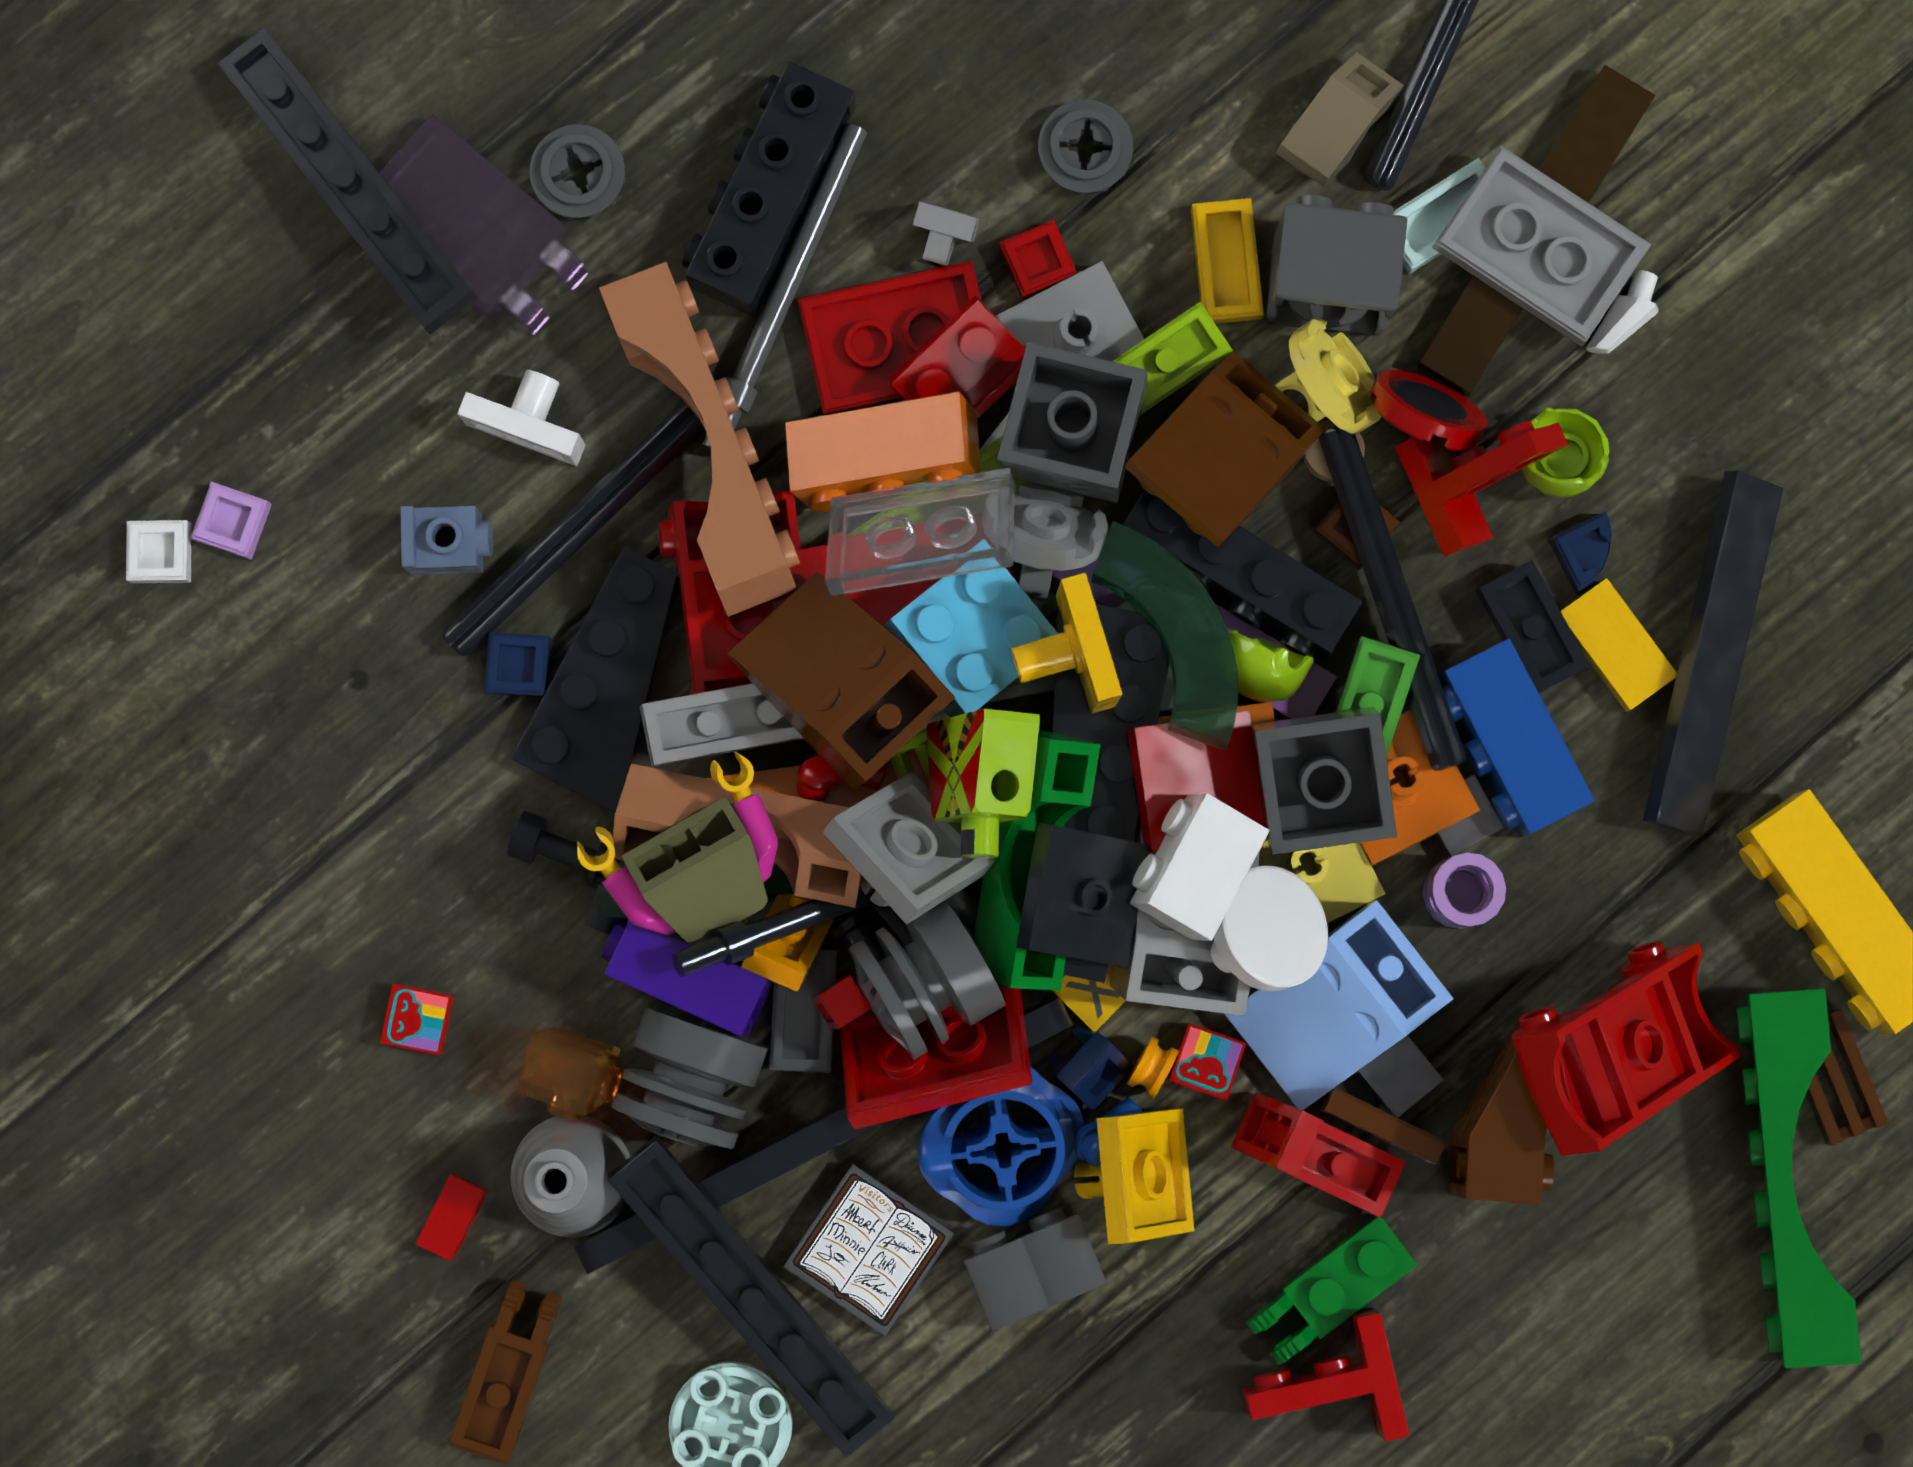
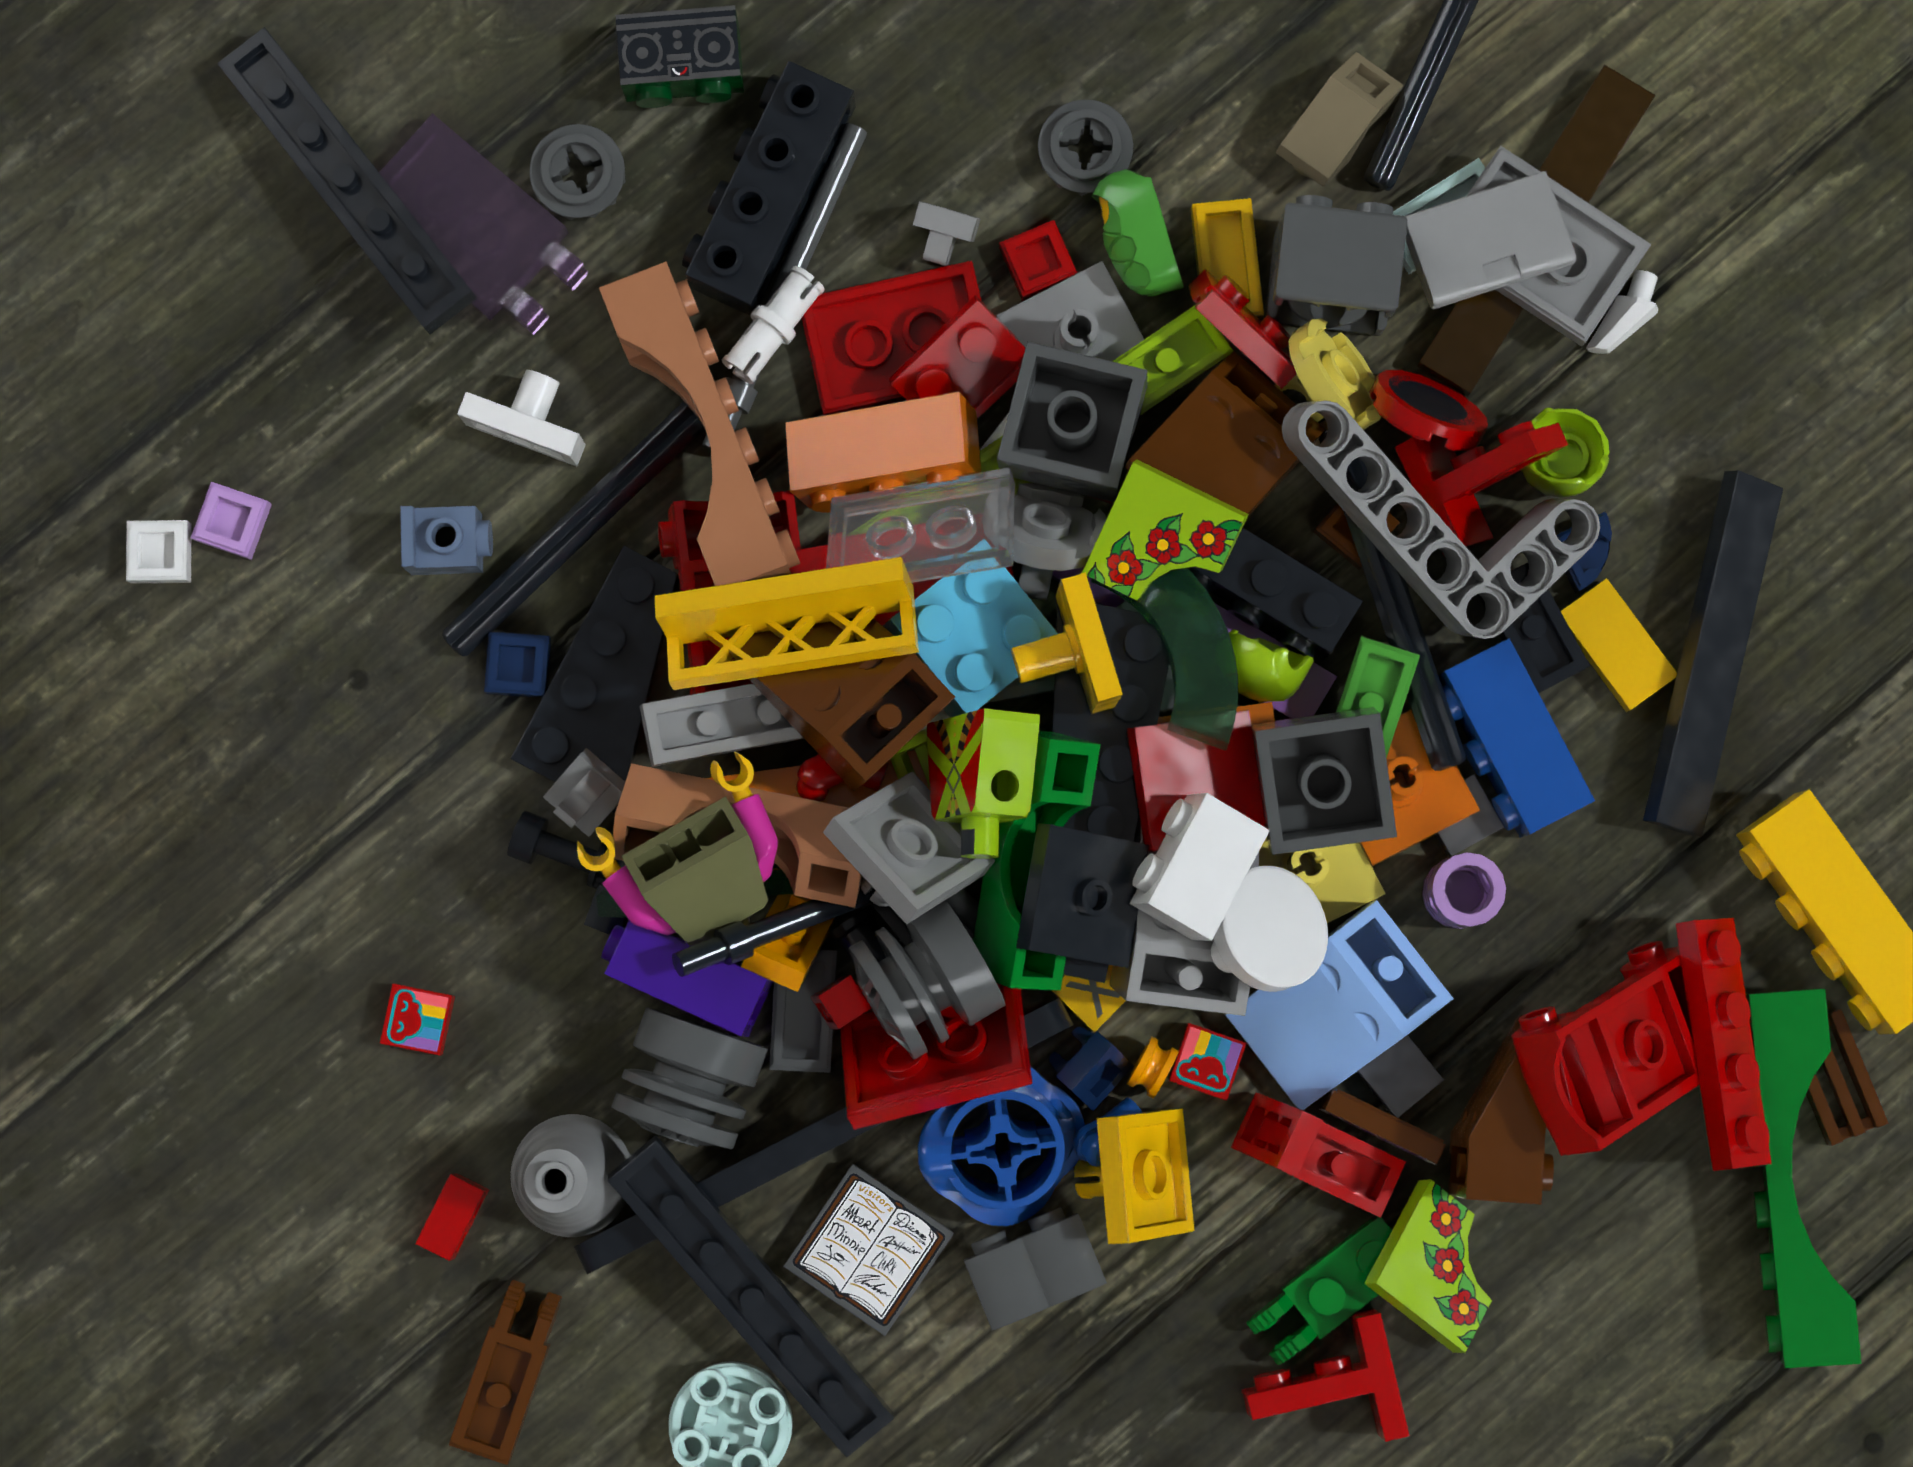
(569, 1072): clear orange brick -> none
(585, 793): none -> light grey tile
(680, 55): none -> brick
(773, 324): none -> white pin
(784, 603): none -> yellow fence
(1137, 234): none -> bright green piece
(1161, 528): none -> lime tile
(1261, 341): none -> red plate
(1427, 532): none -> light grey beam
(1428, 1268): none -> lime tile
(1488, 240): none -> light grey piece
(1723, 1043): none -> red plate

